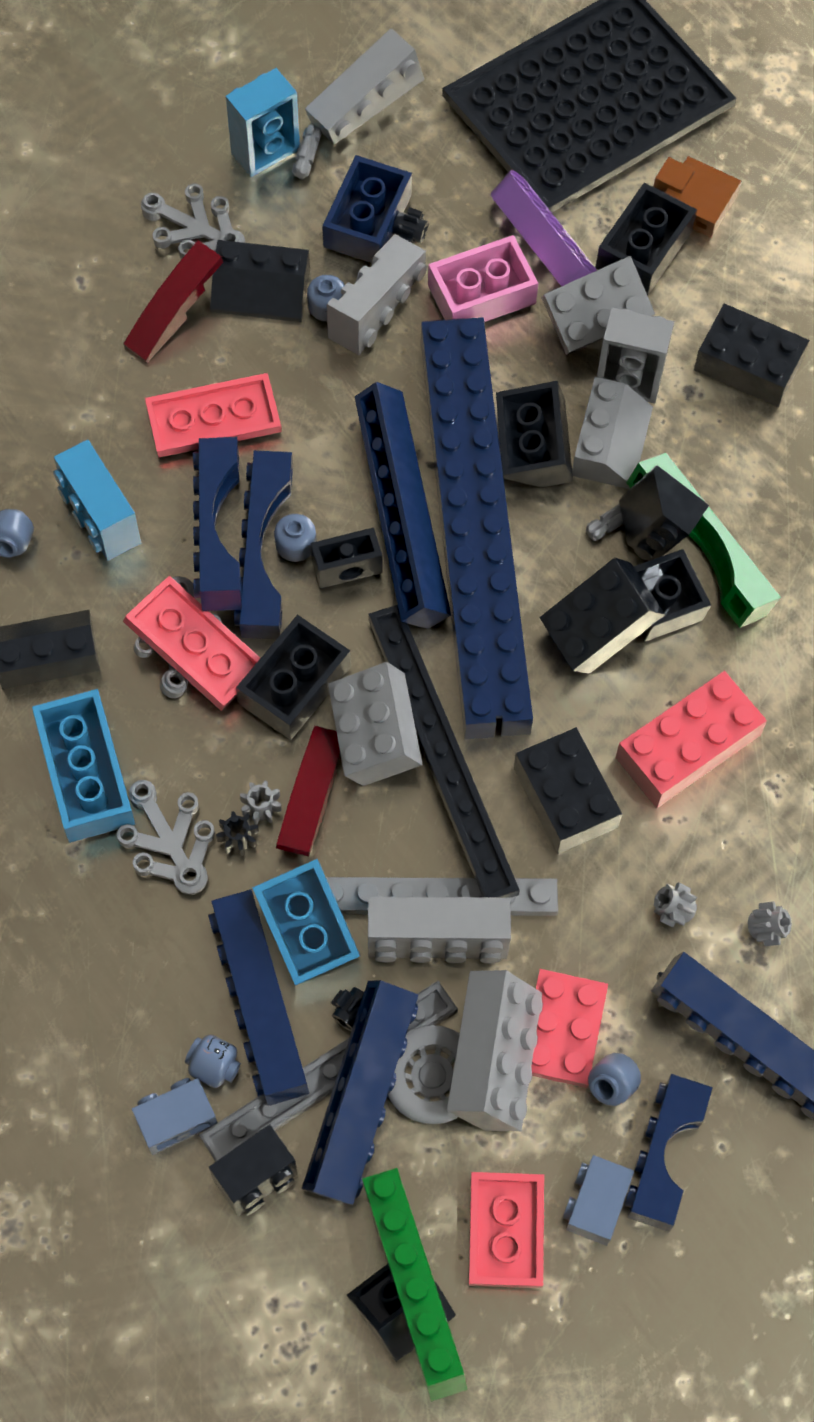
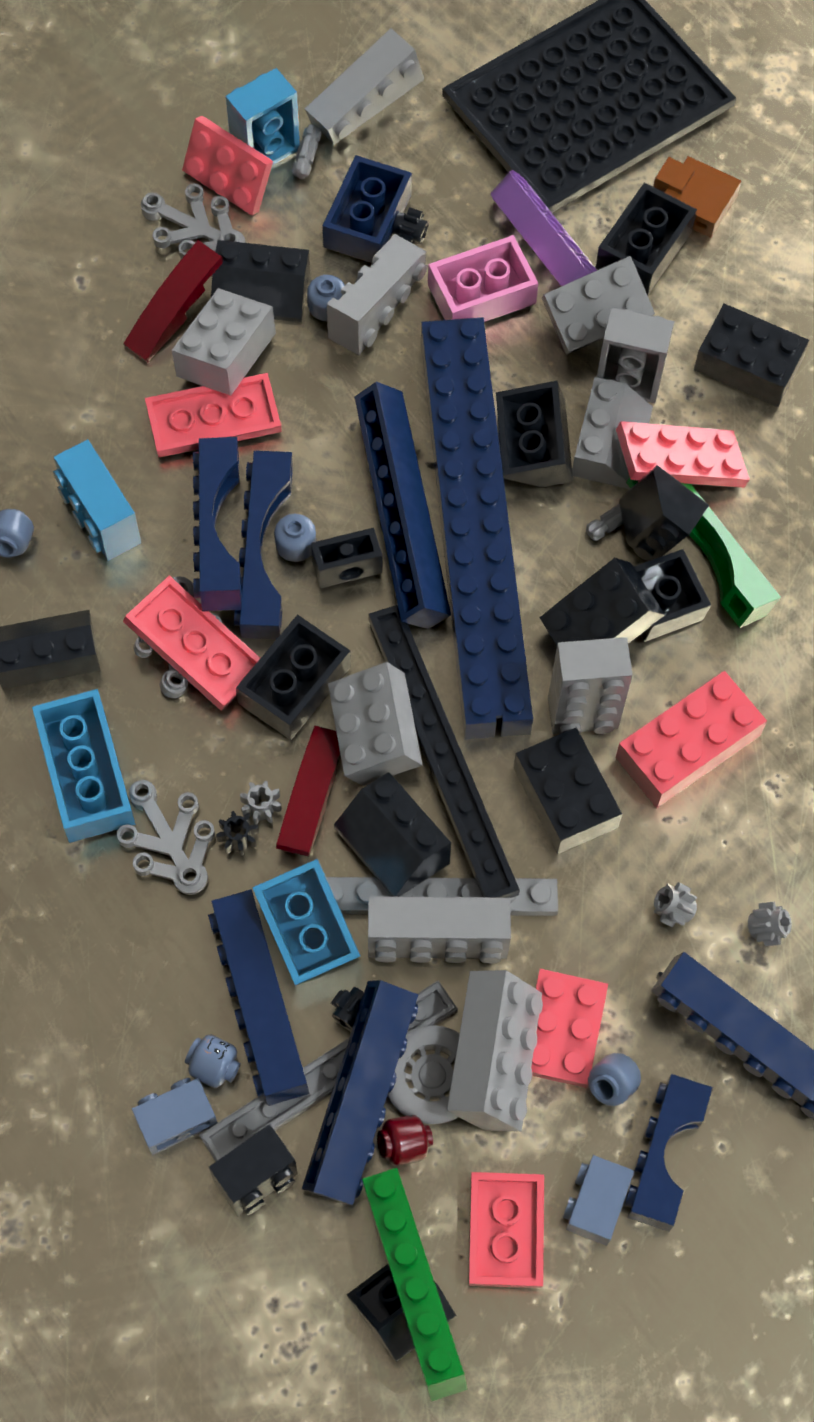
(224, 341): none -> light grey brick
(227, 165): none -> coral plate
(393, 836): none -> black slope
(404, 1140): none -> dark red head
(589, 685): none -> light grey brick
(684, 452): none -> plate

